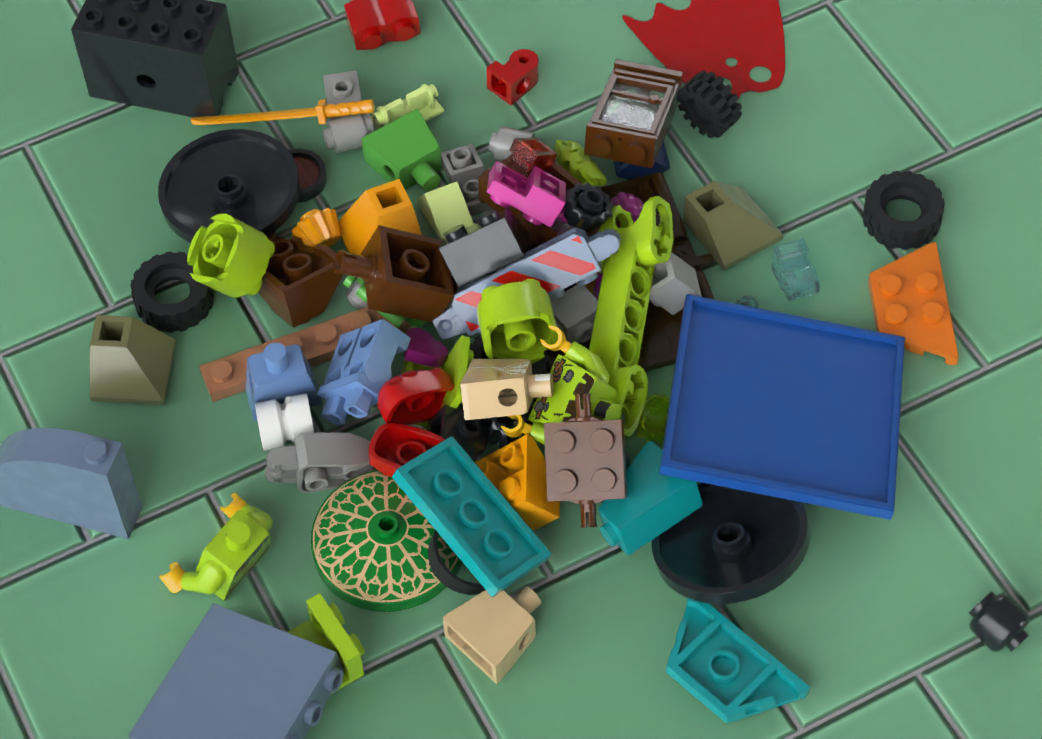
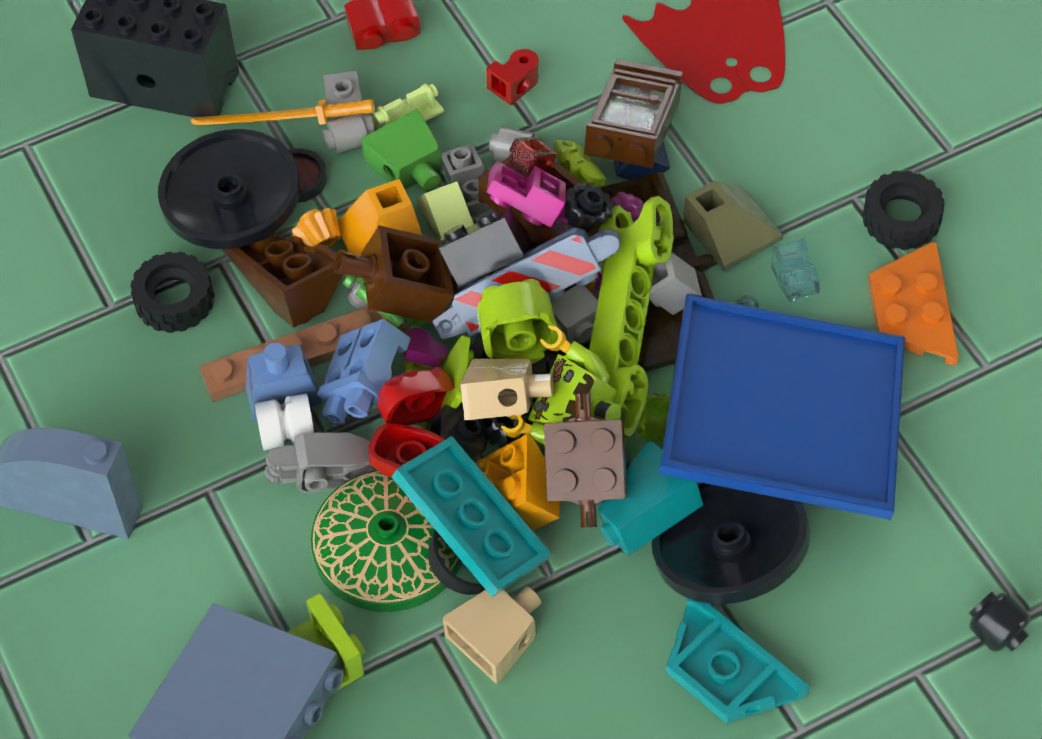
(129, 361): olive slope -> none
(228, 554): lime torso -> none
(230, 256): lime brick -> none
(709, 104): black tyre -> none

